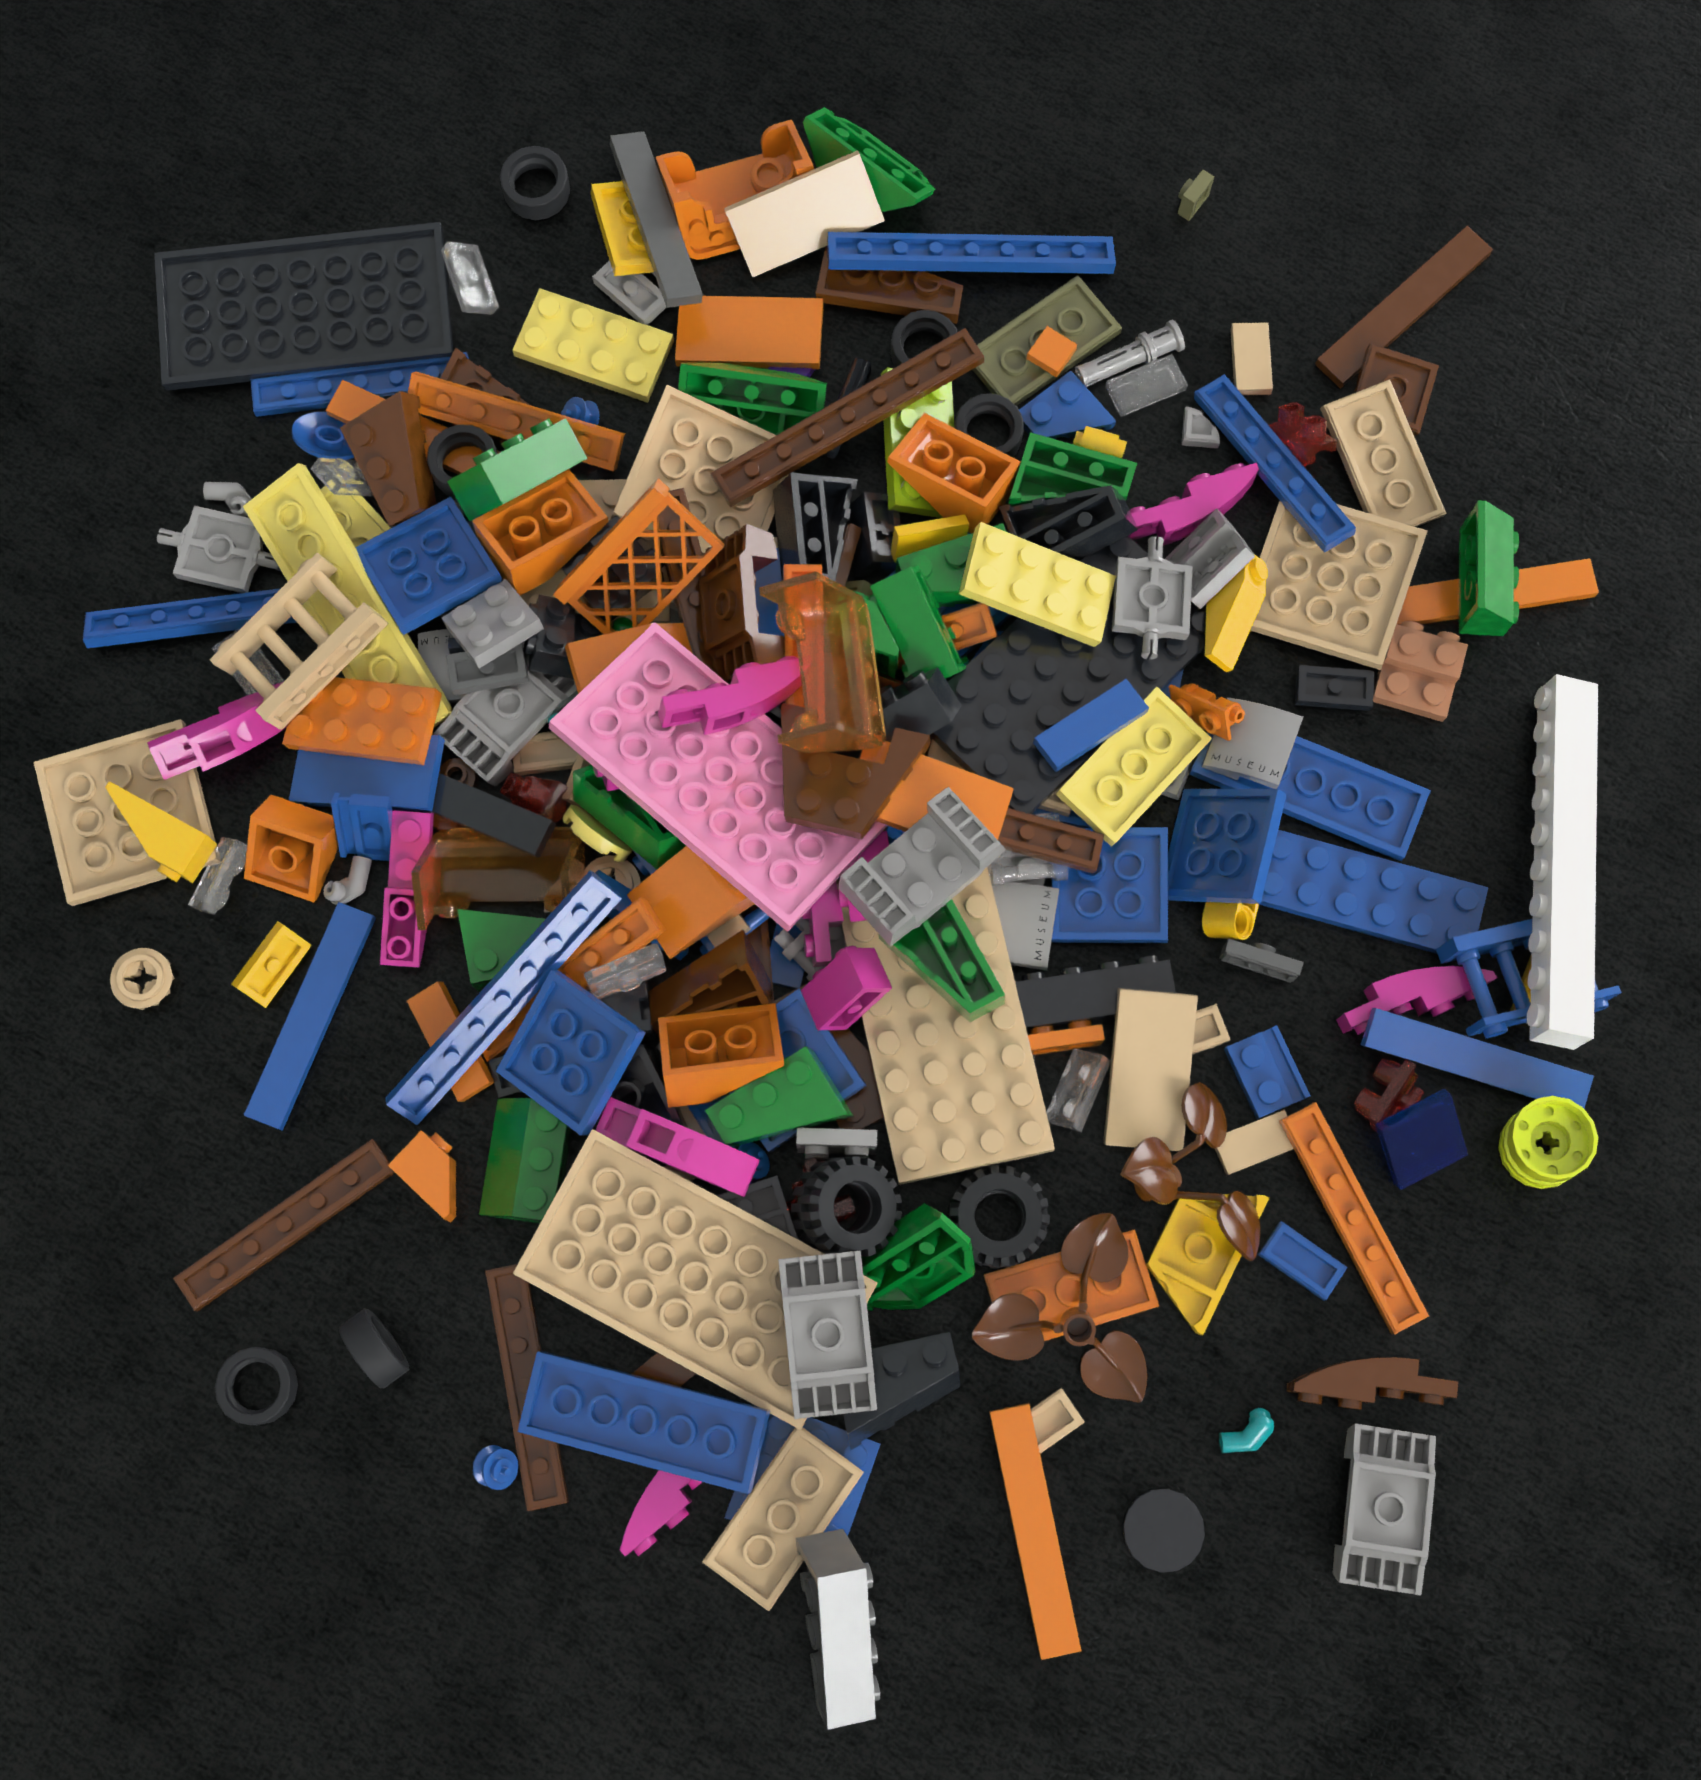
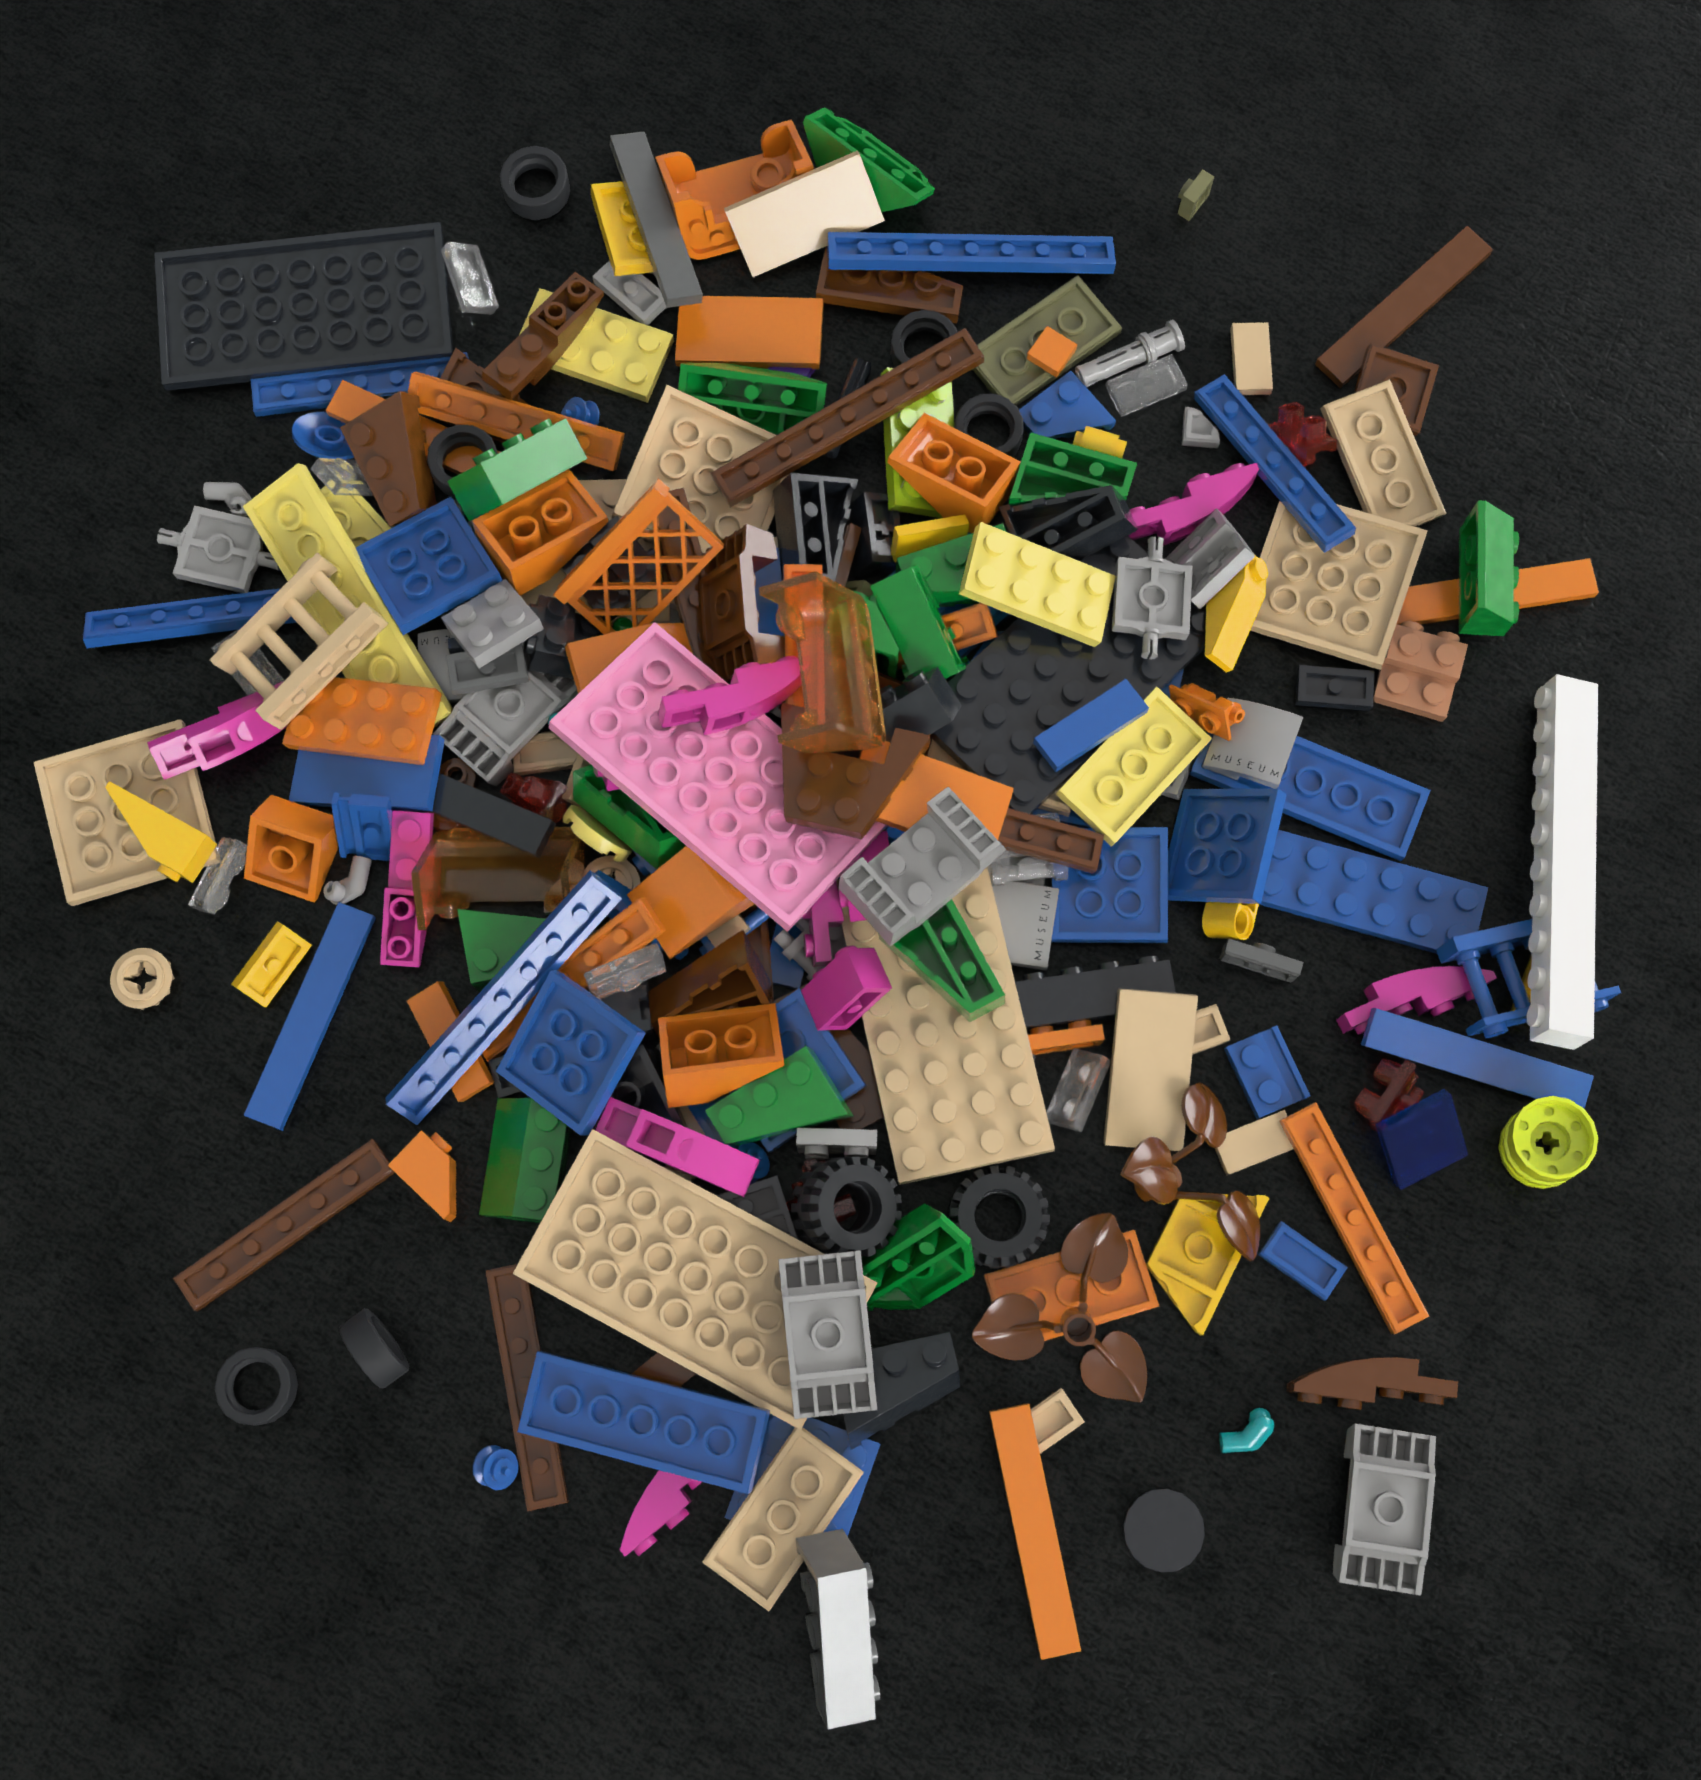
(546, 338): none -> reddish brown slope

